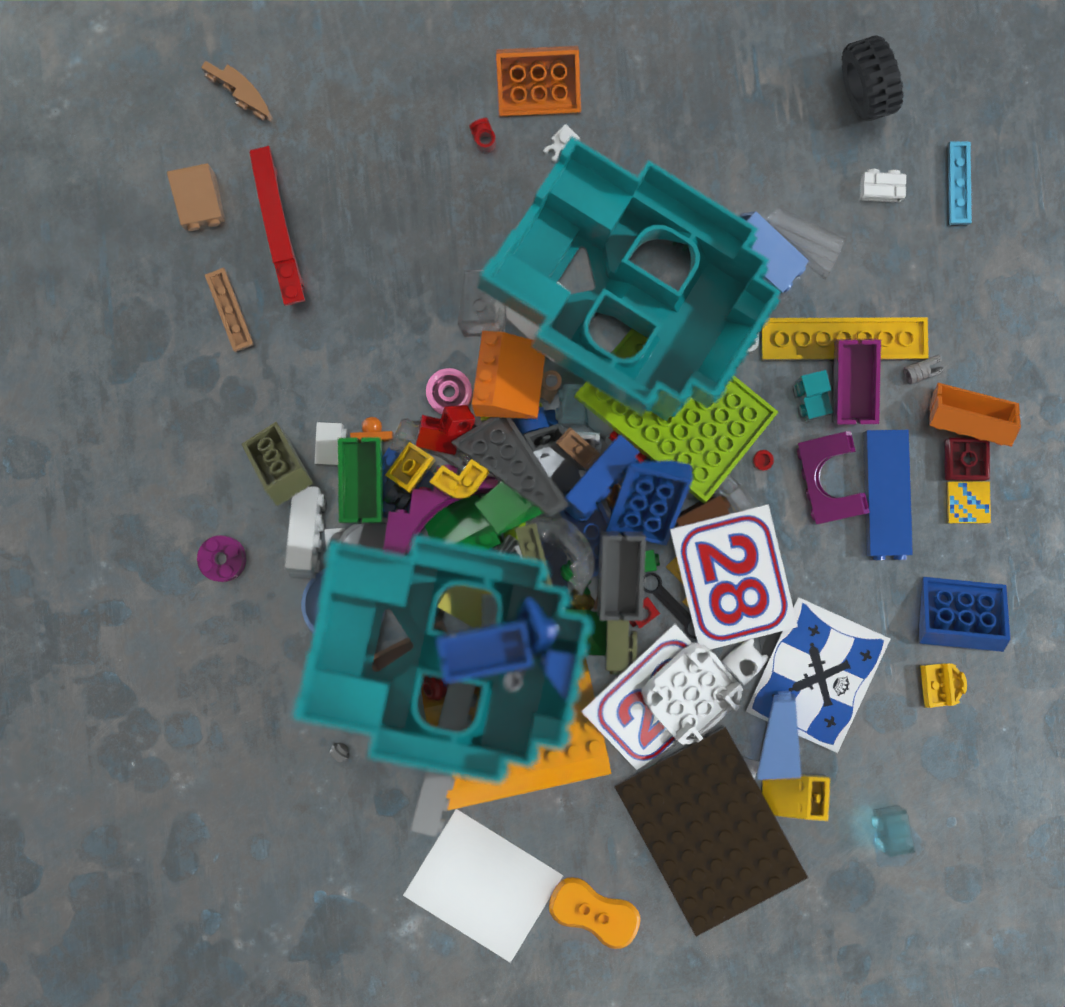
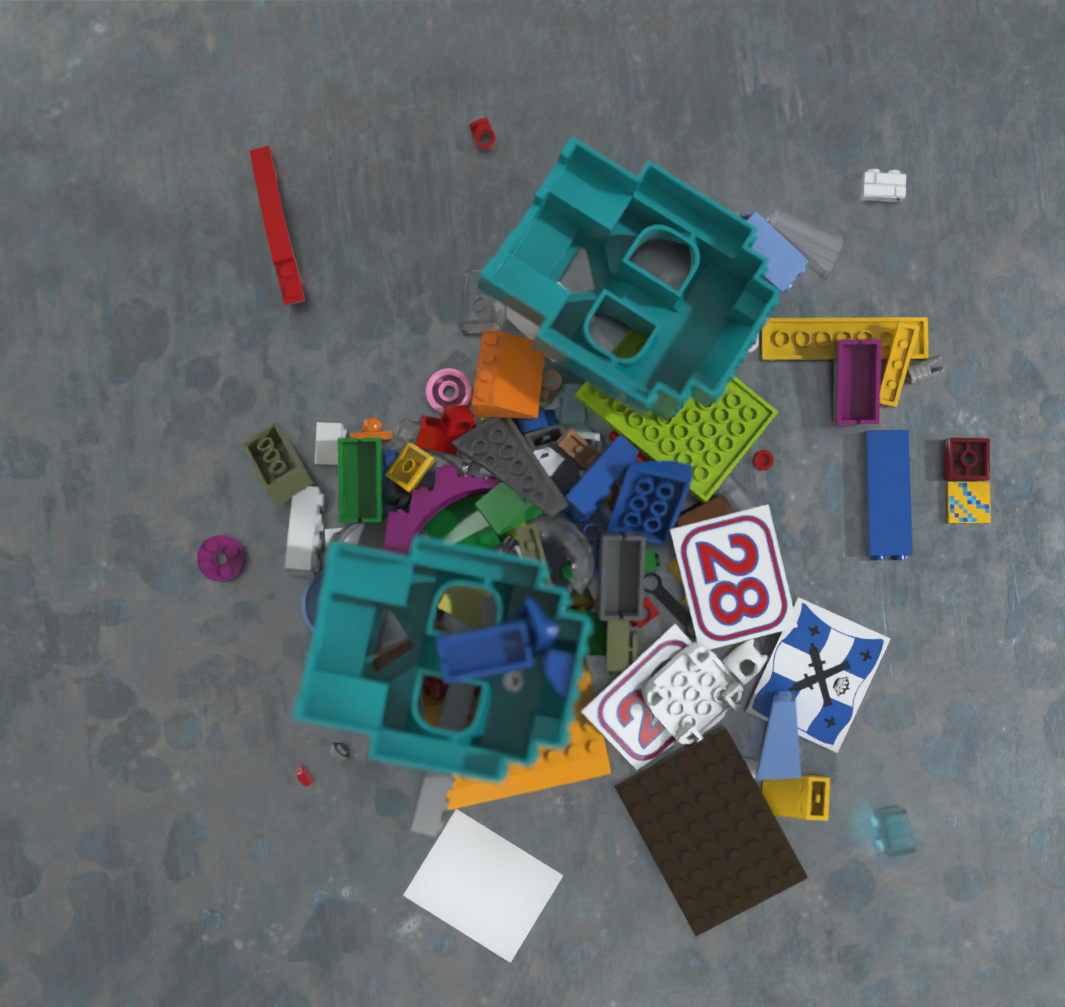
(196, 196): medium nougat slope -> none
(229, 310): medium nougat plate -> none
(244, 92): medium nougat slope -> none
(304, 776): none -> red tile
(462, 485): yellow plate -> none
(538, 80): orange slope -> none
(560, 140): white plate -> none
(609, 920): light orange plate -> none
(813, 395): teal brick -> none
(814, 455): magenta arch -> none
(872, 78): black tyre -> none
(897, 362): none -> yellow plate
(942, 685): yellow slope -> none
(959, 183): medium azure plate -> none
(964, 614): blue slope -> none
(974, 414): orange piece -> none

